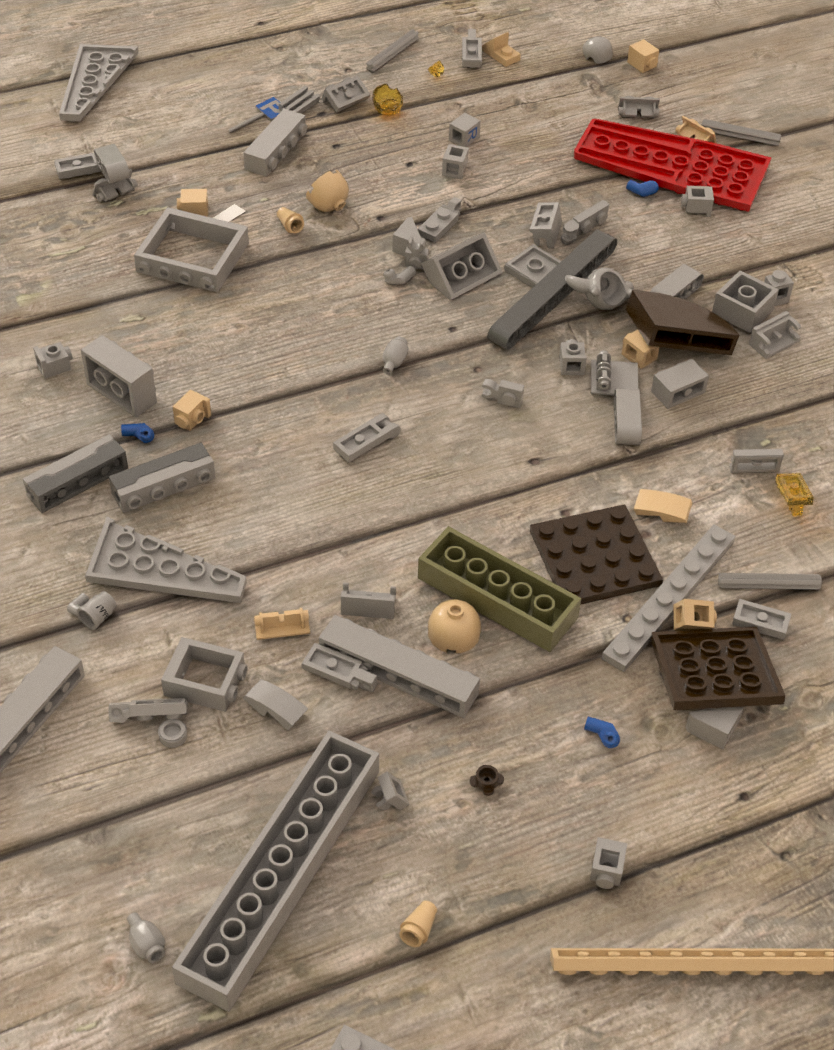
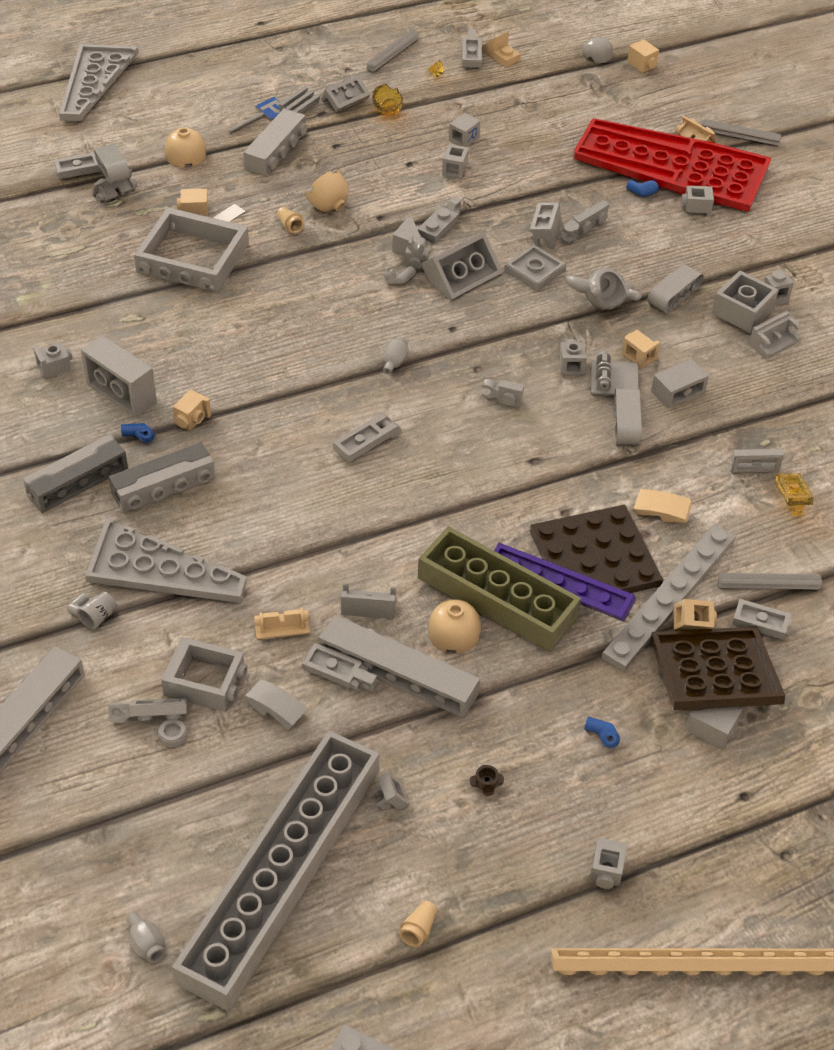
(185, 147): none -> tan cylinder
(551, 290): dark grey beam -> none
(593, 593): none -> dark purple plate
(630, 105): light grey hinge -> none
(680, 324): dark brown brick -> none

